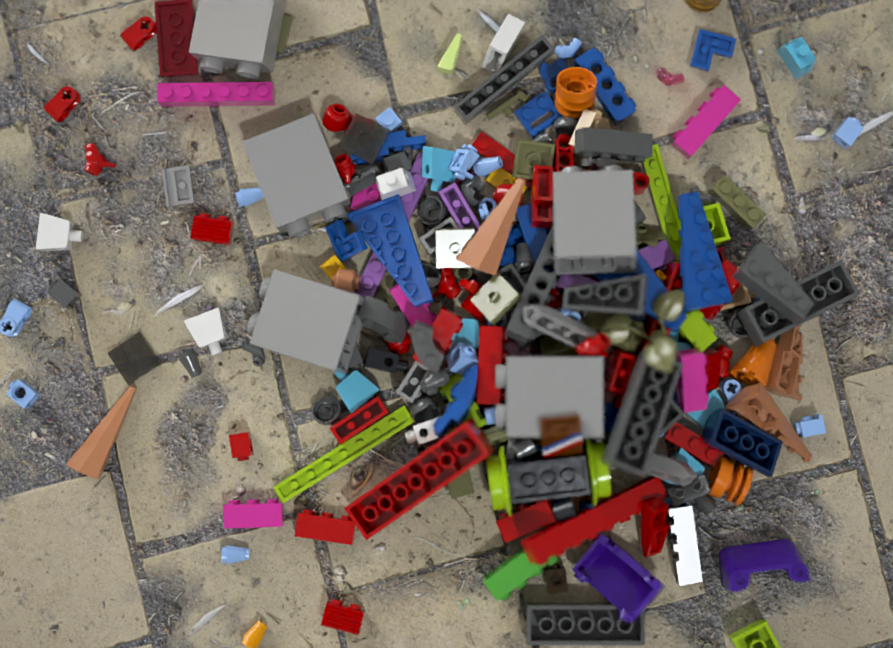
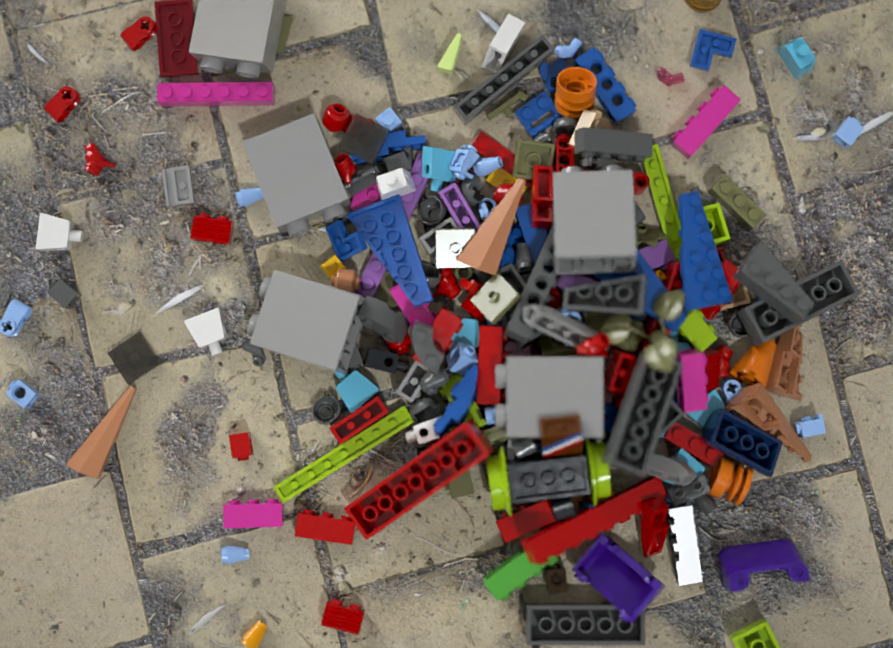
(190, 361): dark grey cone -> none

